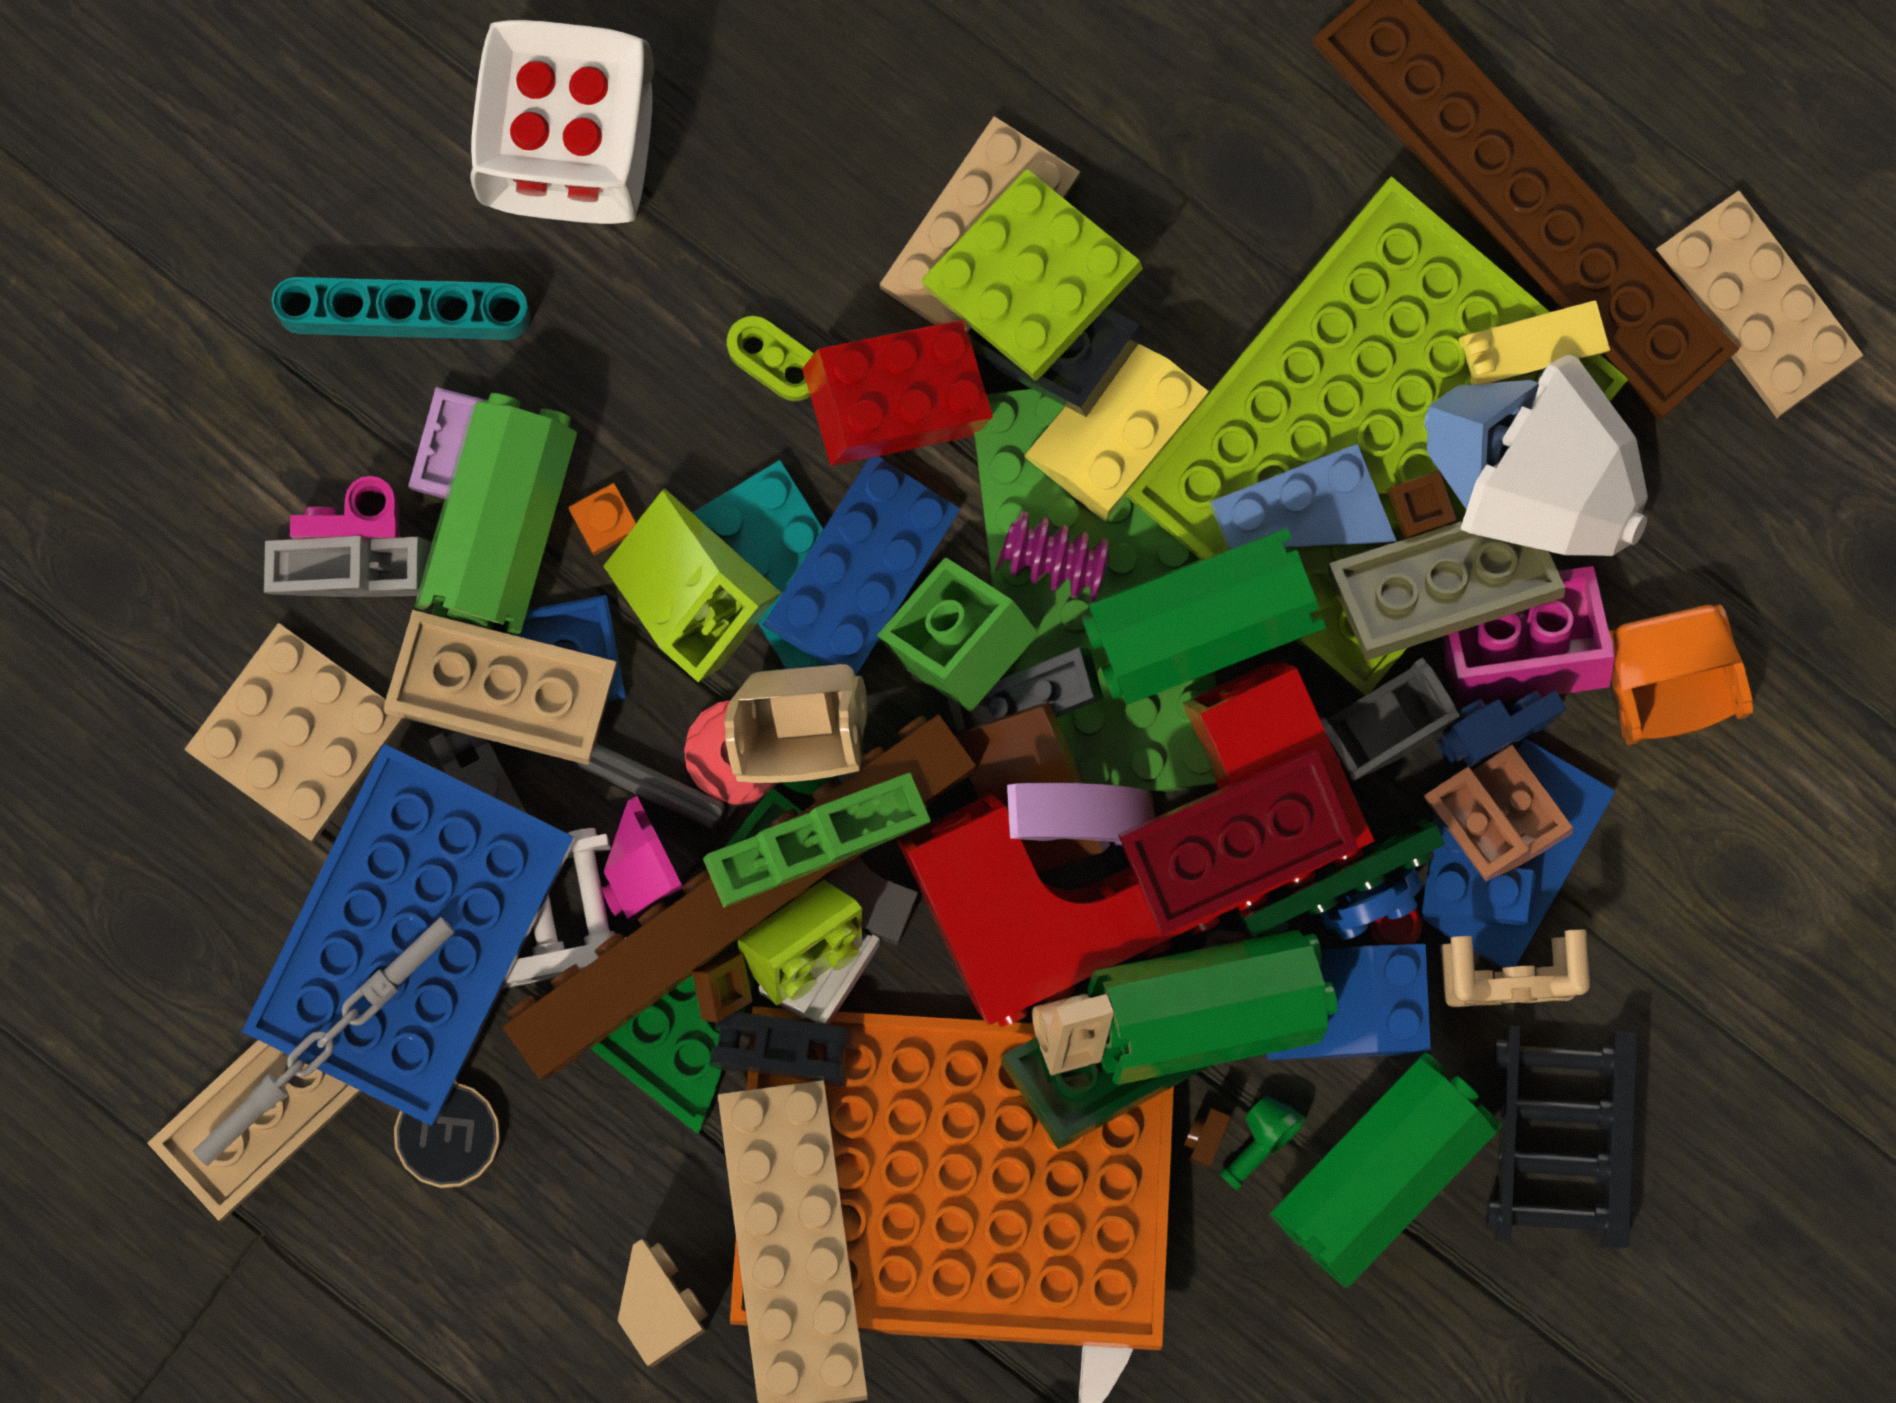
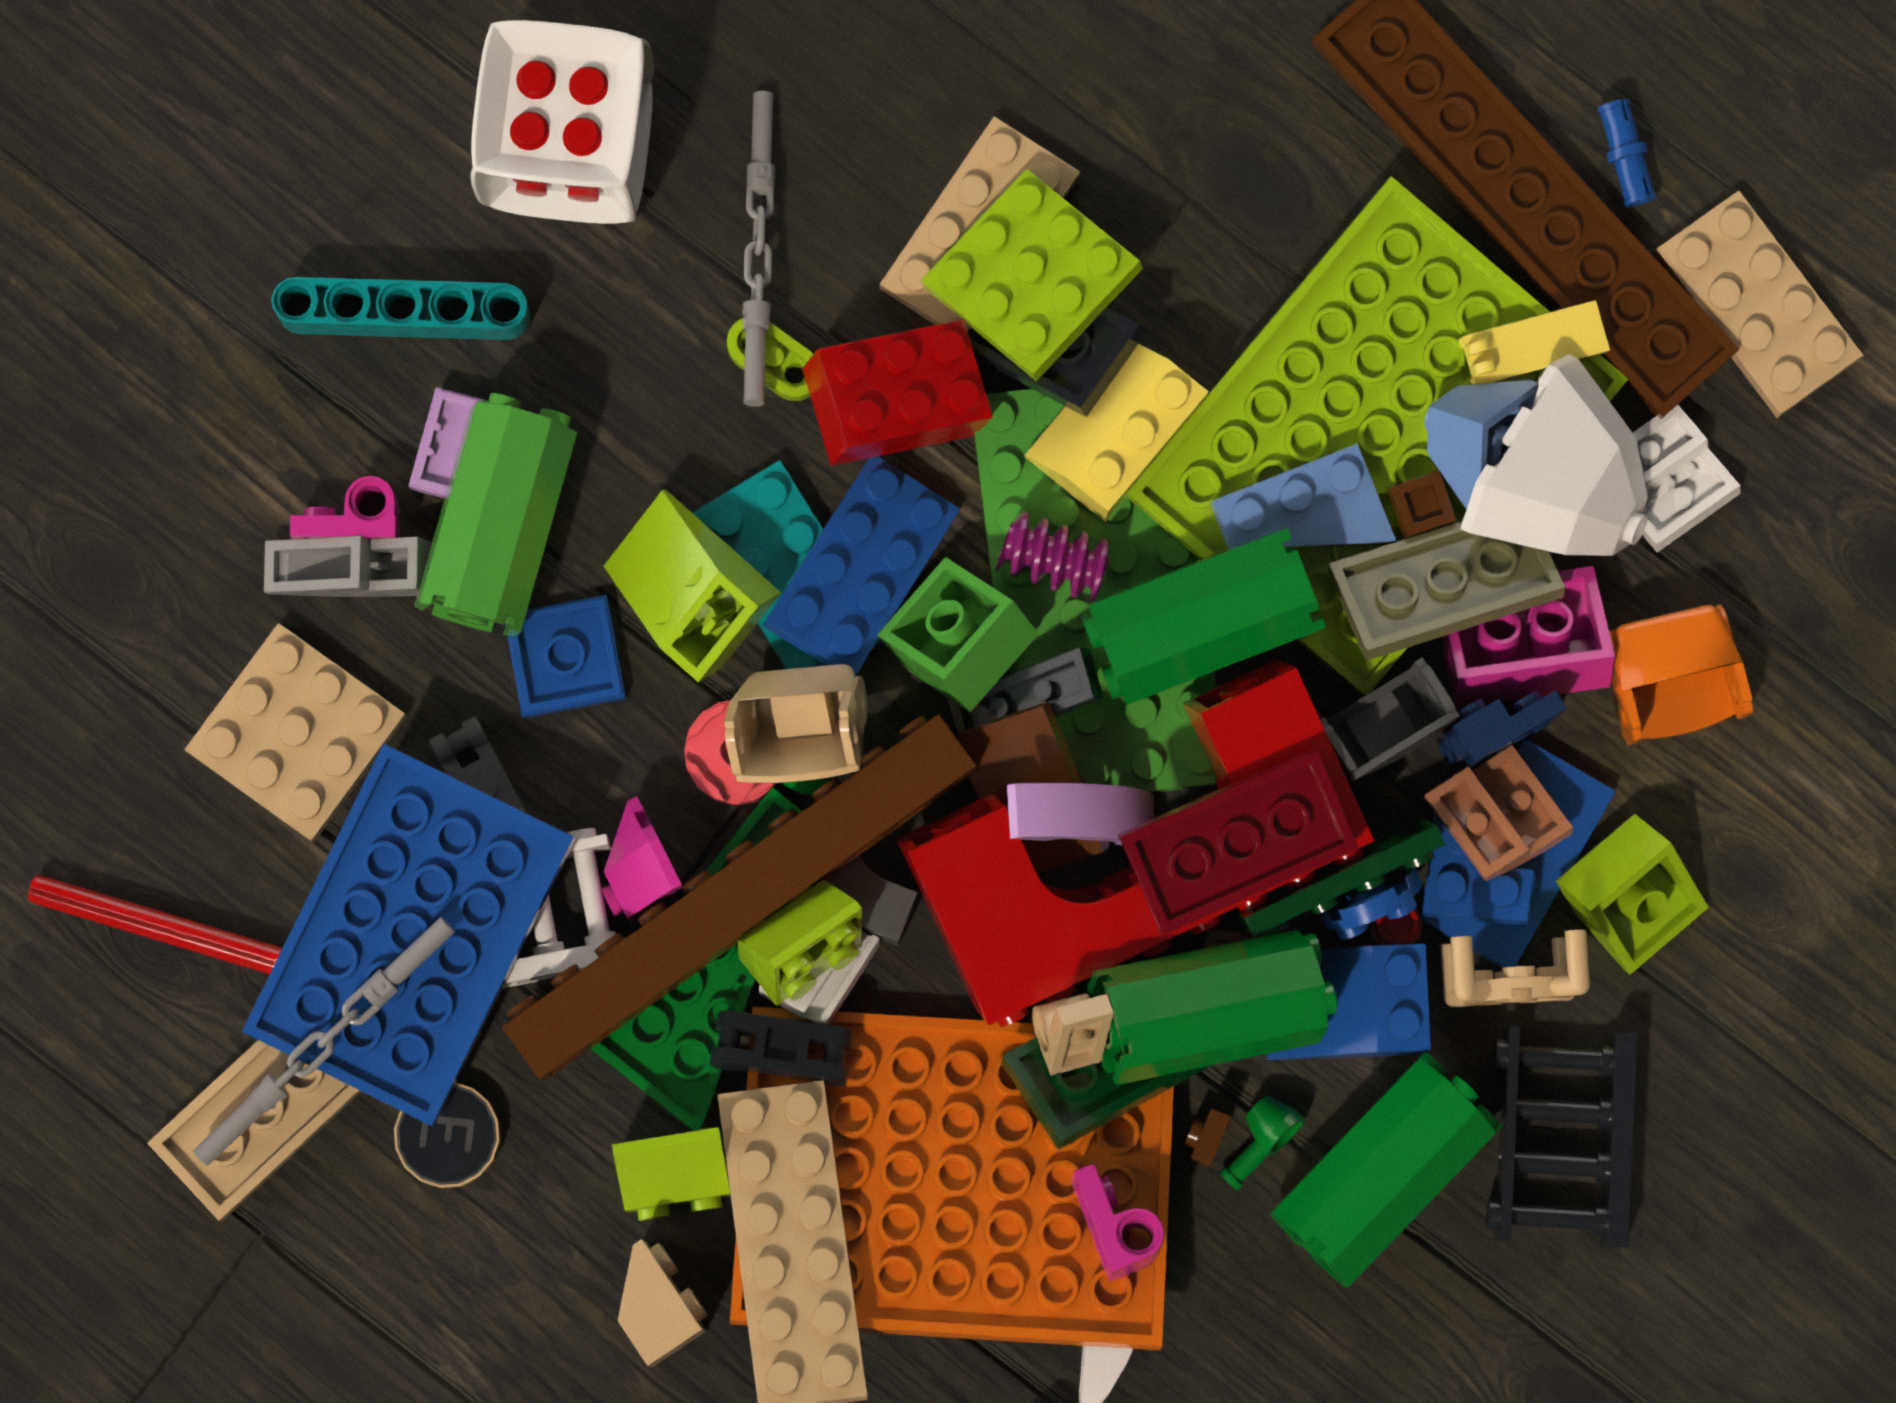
(153, 924): none -> red axle
(500, 687): tan plate -> none
(602, 518): orange plate -> none
(654, 786): dark grey axle -> none
(672, 1172): none -> lime slope
(722, 986): reddish brown plate -> none
(756, 311): none -> light grey piece
(816, 839): bright green slope -> none
(1096, 1200): none -> dark pink plate
(1627, 152): none -> blue pin
(1632, 893): none -> lime slope
(1680, 477): none -> white slope

